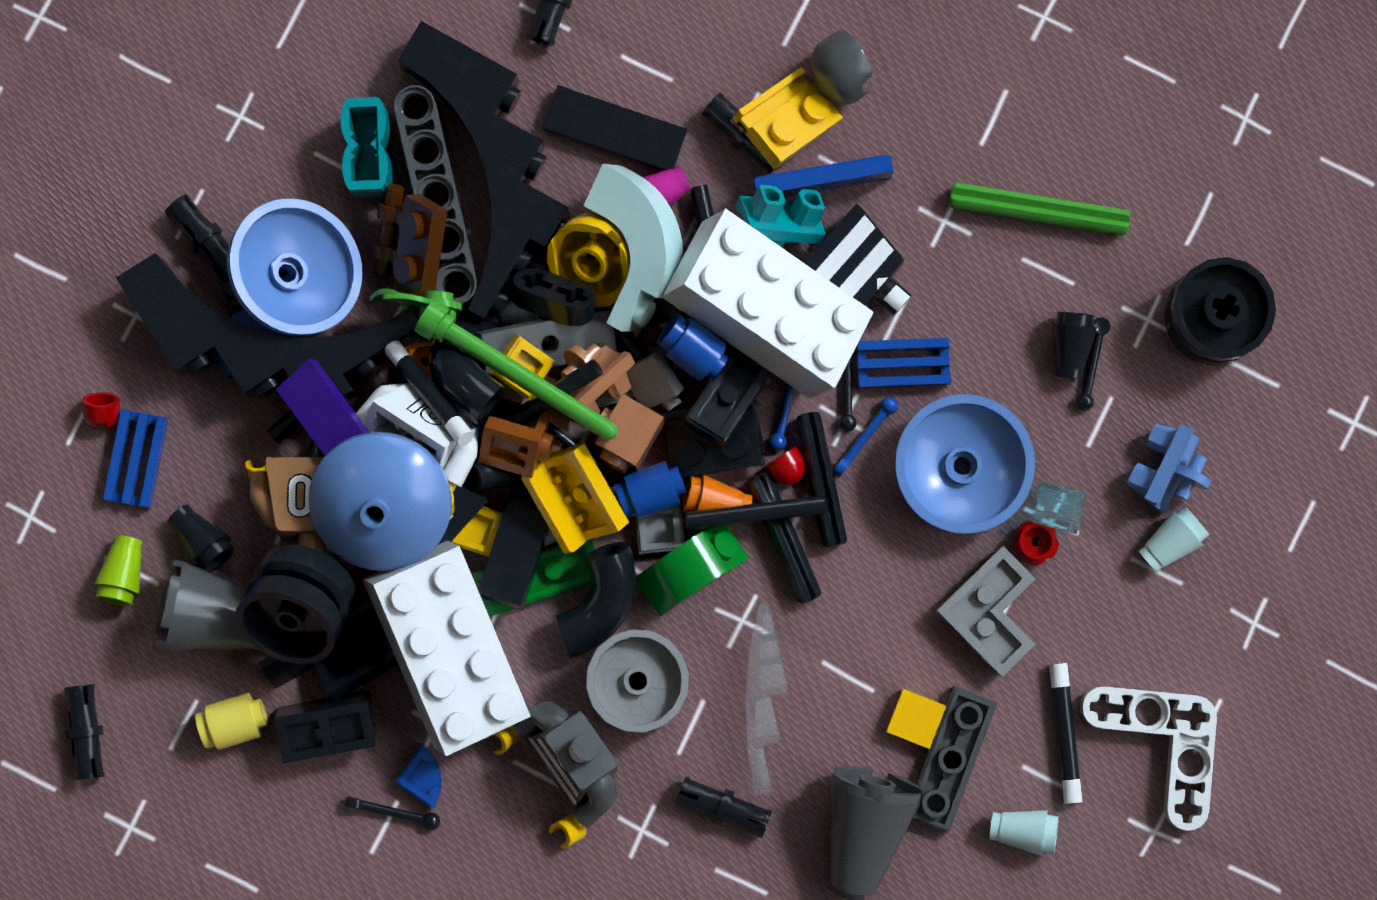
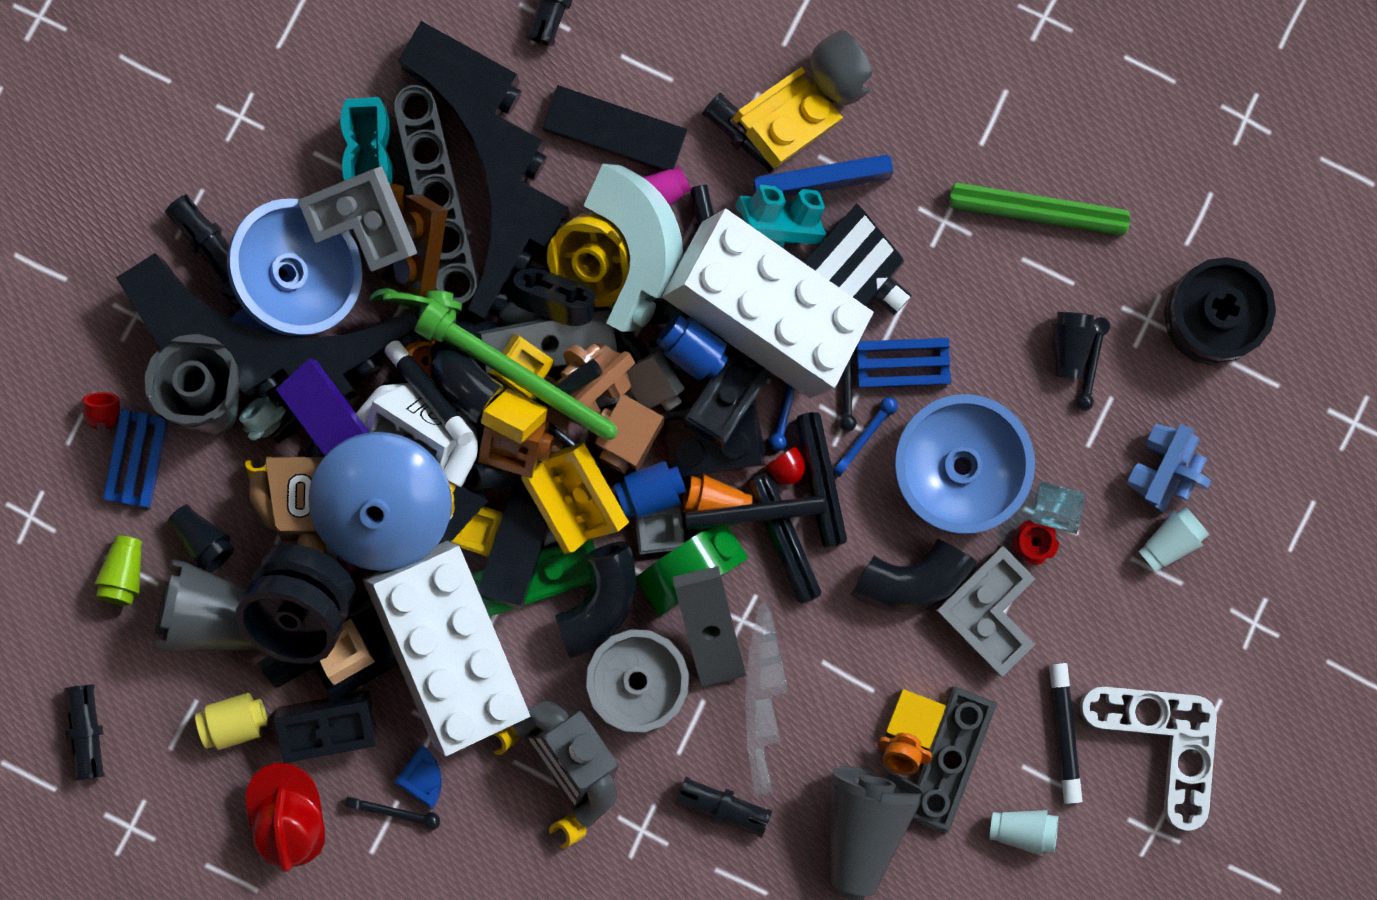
(194, 384): none -> dark grey cone
(262, 417): none -> light aqua plate
(285, 815): none -> red piece
(348, 654): none -> light nougat plate
(369, 209): none -> light grey plate
(514, 415): none -> yellow tile
(709, 626): none -> dark grey tile
(903, 753): none -> orange plate
(916, 585): none -> black cylinder

